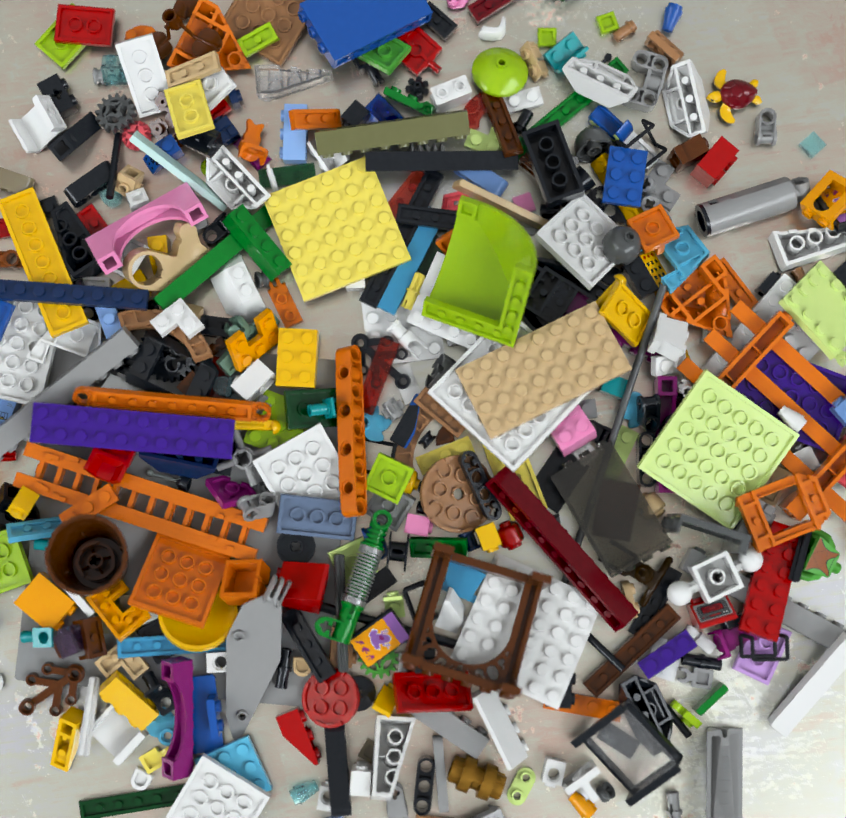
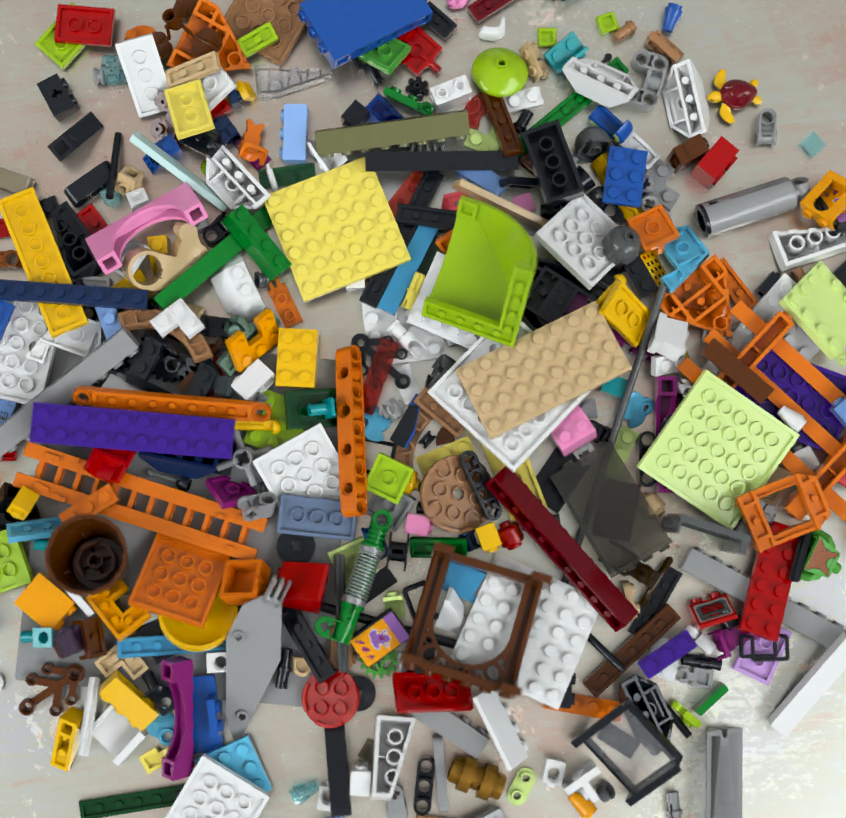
(39, 125): white panel -> none
(116, 113): dark grey gear -> none
(140, 779): white tile -> none
(142, 128): coral gear -> none
(246, 91): none -> yellow tile
(295, 730): red slope -> none
(314, 119): orange plate -> none
(385, 700): yellow slope -> none
(518, 183): none -> black tile
(647, 130): black piece -> none
(648, 409): black piece -> none
(728, 581): white brick -> none
(737, 371): none -> reddish brown tile

